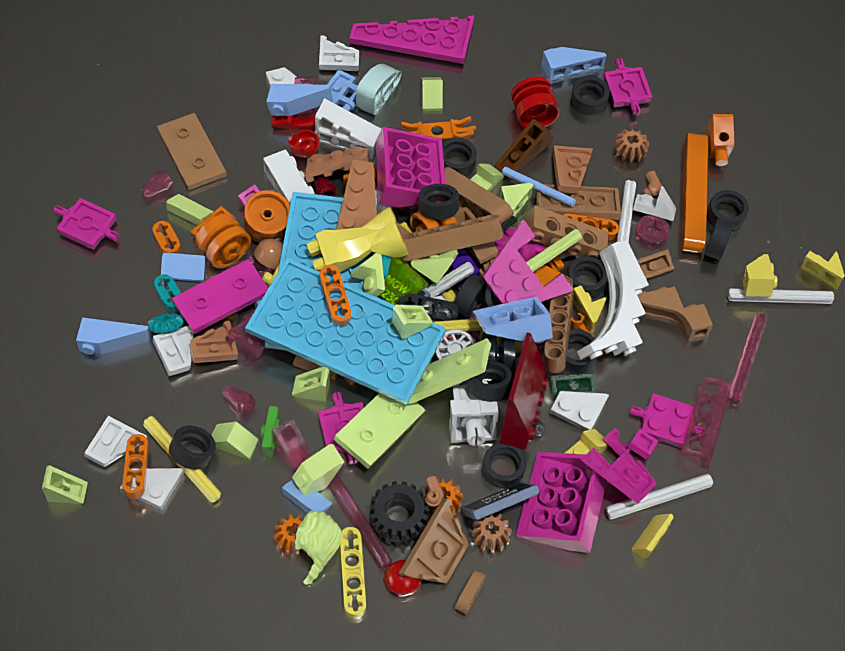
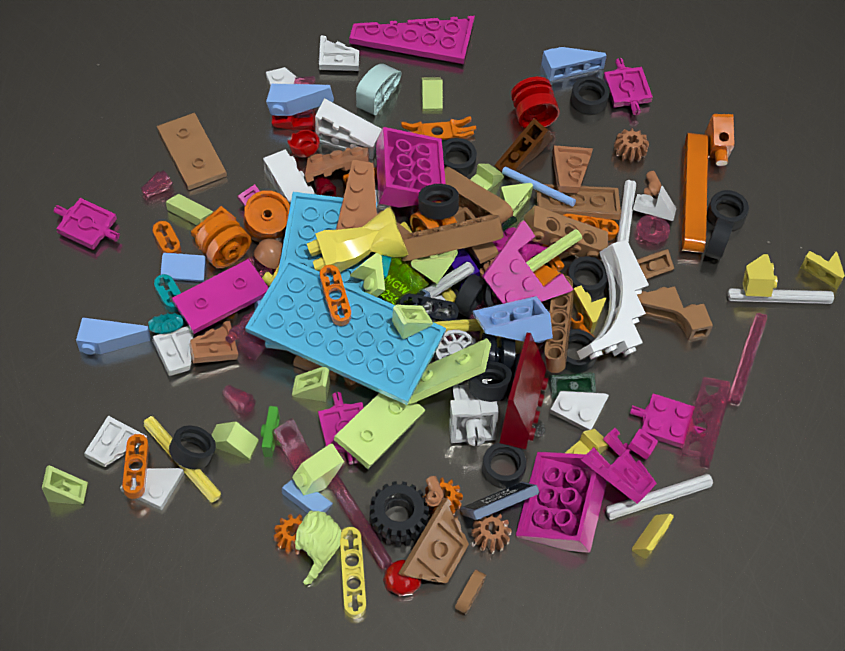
(340, 86): light blue plate -> none

